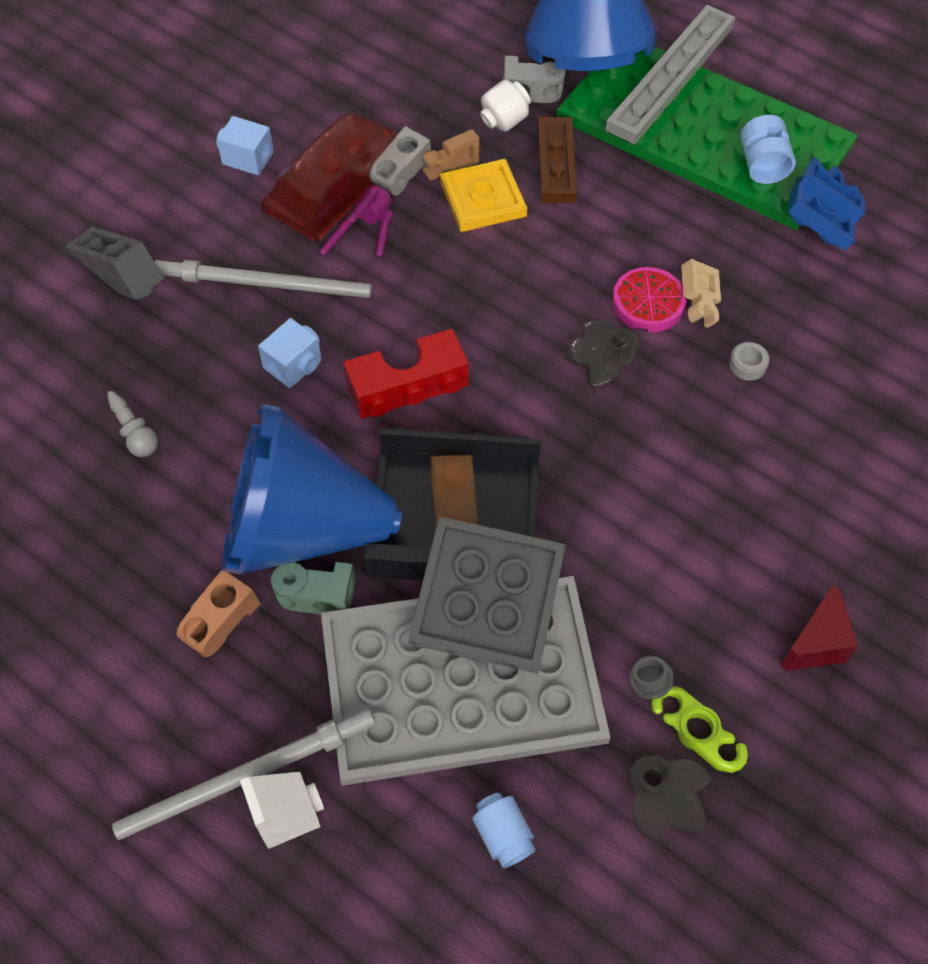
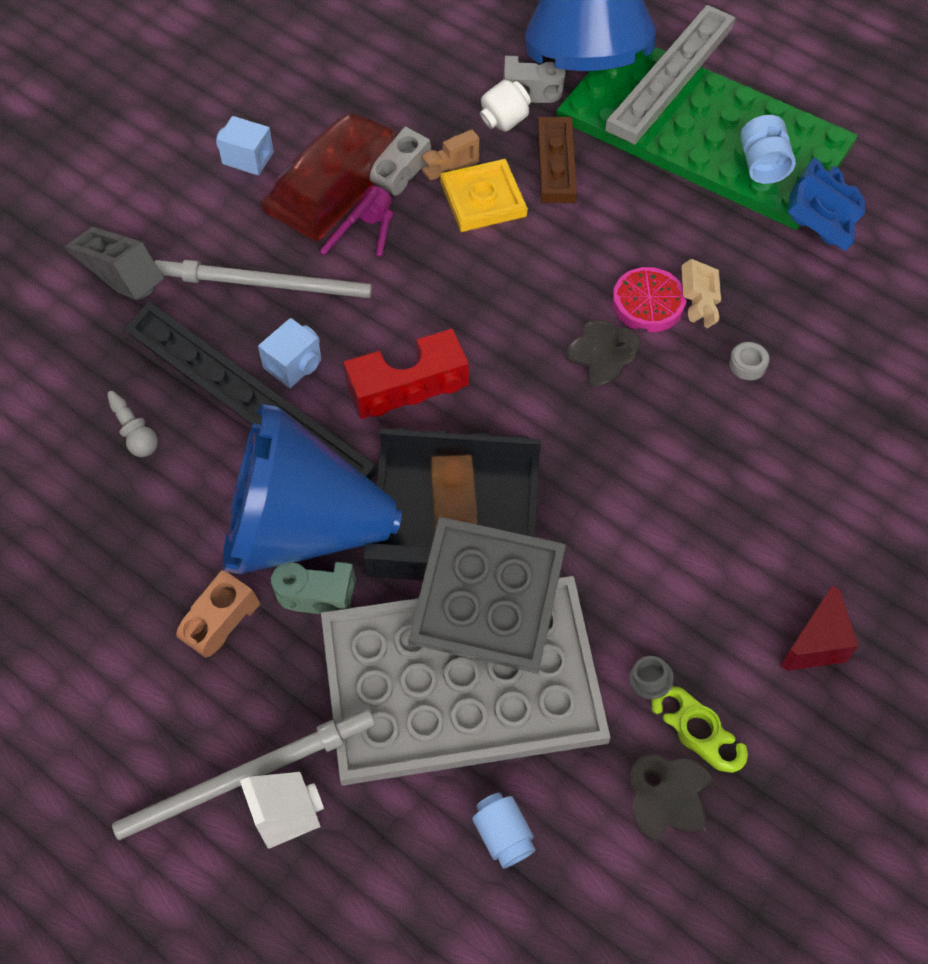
(224, 378): none -> black plate

